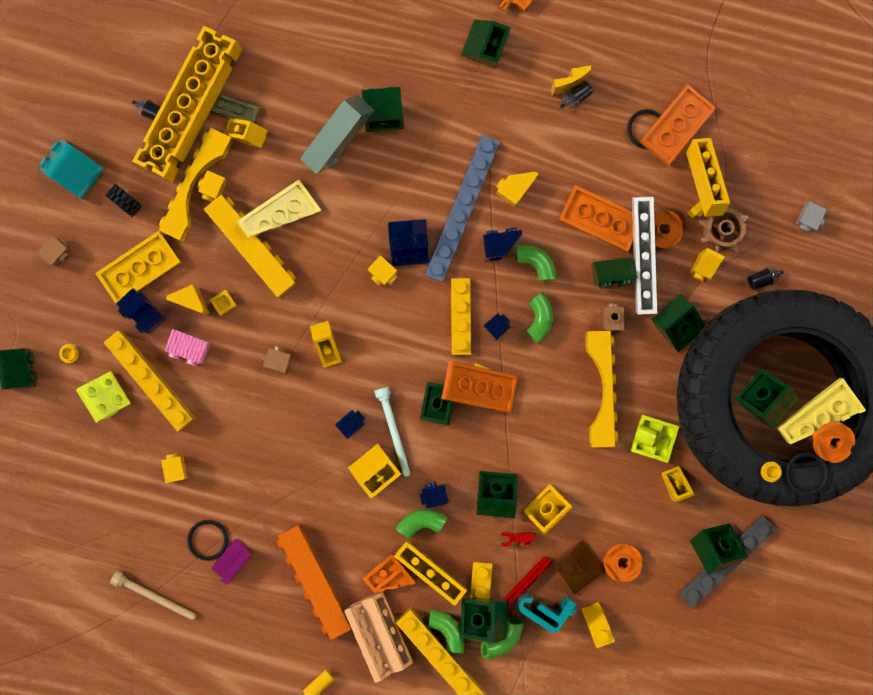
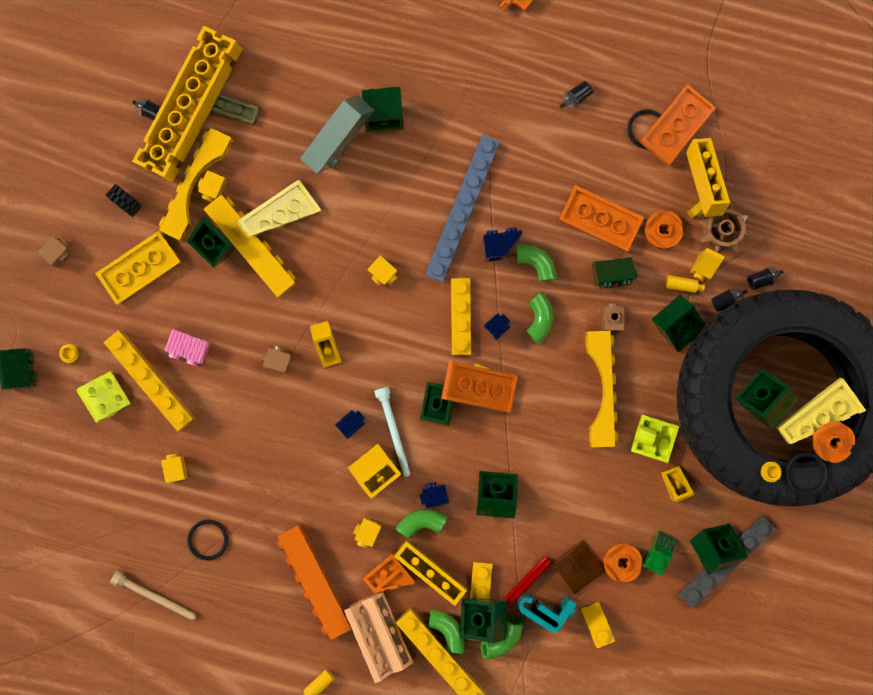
(70, 168): teal piece -> none
(140, 309): clear blue brick -> none
(190, 298): yellow slope -> none
(210, 242): none -> dark green slope
(223, 302): yellow plate -> none
(232, 561): magenta panel -> none
(246, 132): yellow slope -> none
(366, 532): none -> yellow brick
(408, 242): clear blue slope -> none
(486, 42): dark green slope -> none
(515, 186): yellow slope -> none
(523, 538): red plate -> none
(547, 509): yellow slope -> none
(576, 76): yellow slope -> none
(644, 255): white brick -> none
(659, 553): none -> green slope
(683, 284): none -> yellow cylinder
(727, 298): none -> black piece
(811, 217): light grey brick -> none

